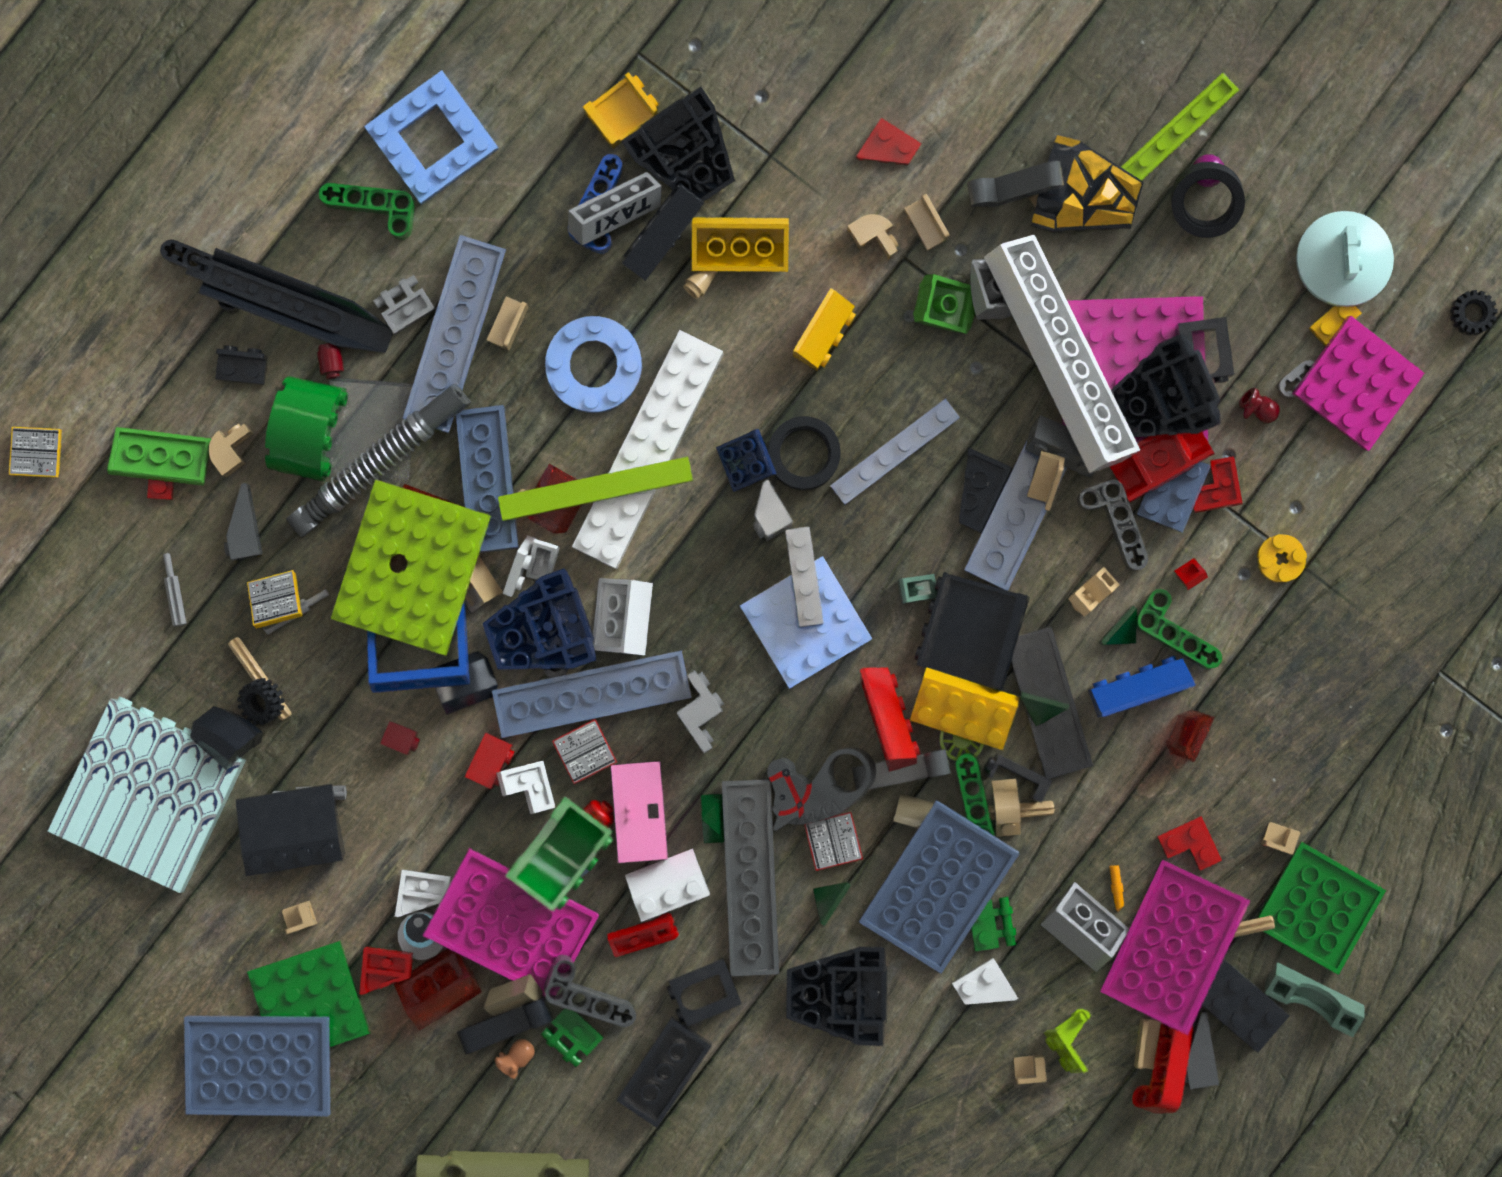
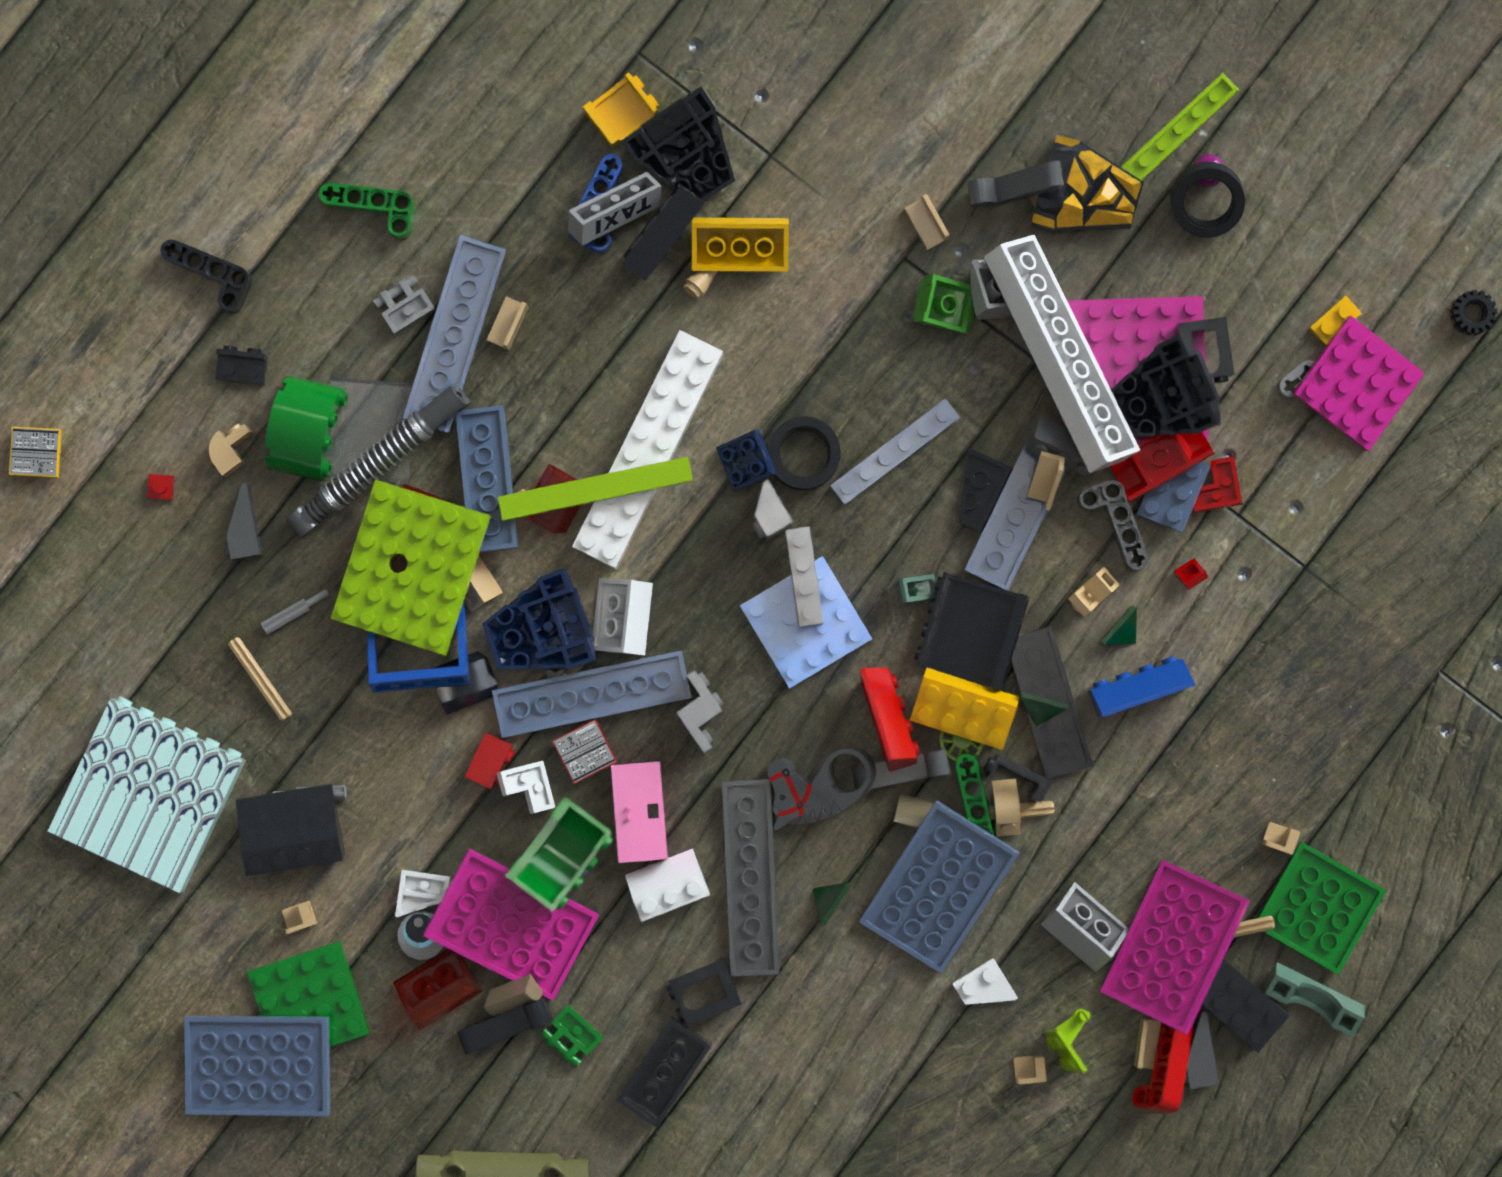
(159, 456): bright green tile -> none
(173, 594): light grey axle -> none
(225, 735): black slope -> none
(270, 696): black tyre -> none
(274, 599): light grey tile -> none
(290, 302): black hinge -> none
(330, 361): dark red brick -> none
(384, 968): red wing -> none
(389, 124): light blue plate -> none
(400, 738): dark red brick -> none
(517, 1057): nougat animal -> none
(521, 562): white wing -> none
(543, 559): white slope -> none
(591, 998): dark grey beam -> none
(597, 398): light blue plate -> none
(600, 811): red head -> none
(643, 935): red plate -> none
(712, 818): dark green slope -> none
(824, 330): yellow slope -> none
(833, 841): light grey tile -> none
(842, 995): black wedge -> none
(872, 228): tan brick -> none
(889, 145): red wing -> none
(984, 929): green plate -> none
(1116, 887): light orange piece -> none
(1180, 634): green beam -> none
(1189, 734): clear red slope -> none
(1191, 836): red plate -> none
(1261, 406): dark red animal -> none
(1267, 558): yellow plate -> none
(1344, 259): light aqua bracket -> none

